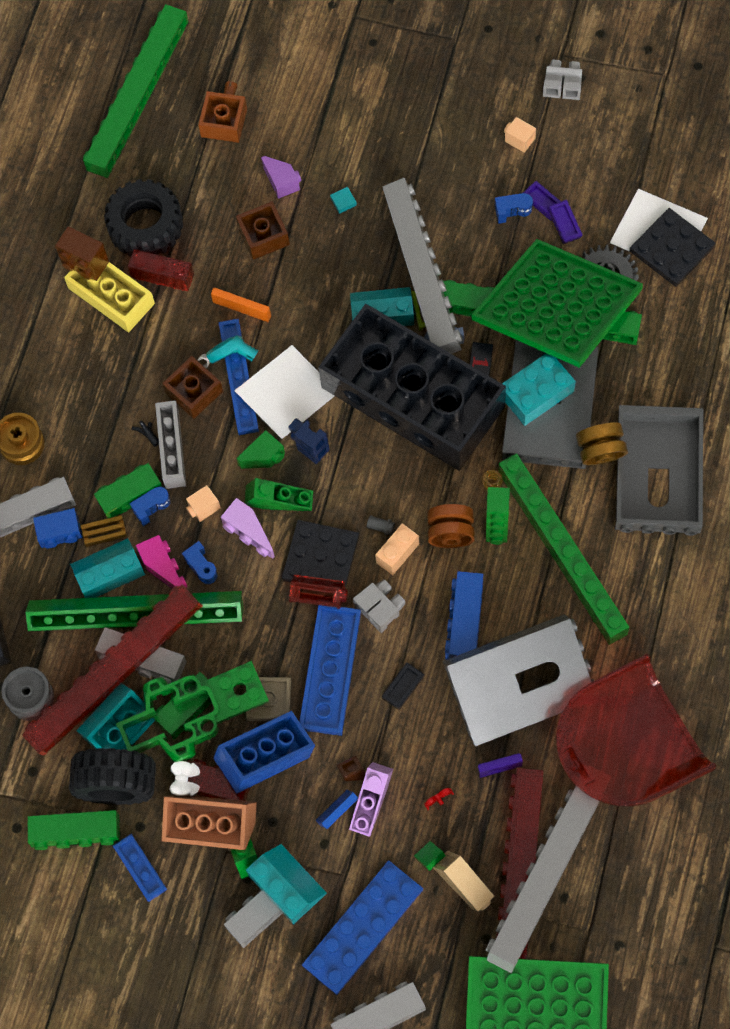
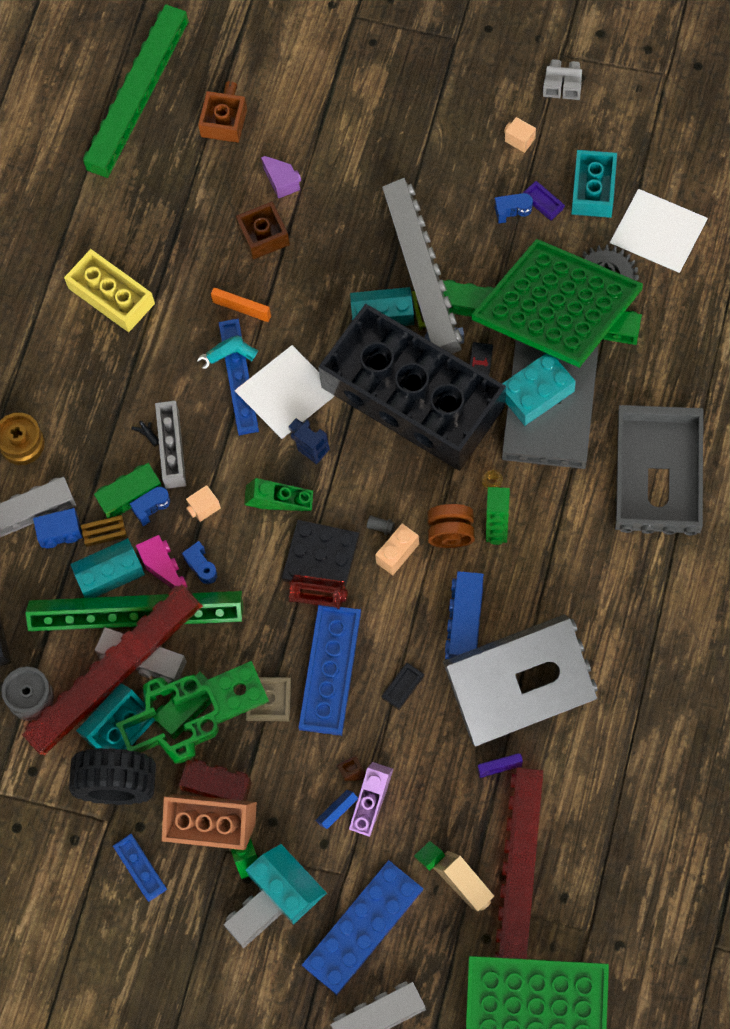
(73, 828): green brick -> none
(82, 254): reddish brown brick -> none
(138, 197): black tyre -> none
(161, 270): clear red brick -> none
(182, 771): white piece -> none
(192, 387): reddish brown brick -> none
(243, 521): lavender slope -> none
(262, 453): green slope -> none
(264, 751): blue brick -> none
(343, 200): teal tile -> none
(377, 606): light grey hips -> none
(437, 797): red piece -> none
(542, 880): light grey brick -> none
(563, 549): green brick -> none
(564, 221): dark purple tile -> none
(594, 183): none -> teal brick
(601, 443): pearl gold wheel -> none
(627, 740): clear red windscreen -> none
(672, 247): black plate -> none

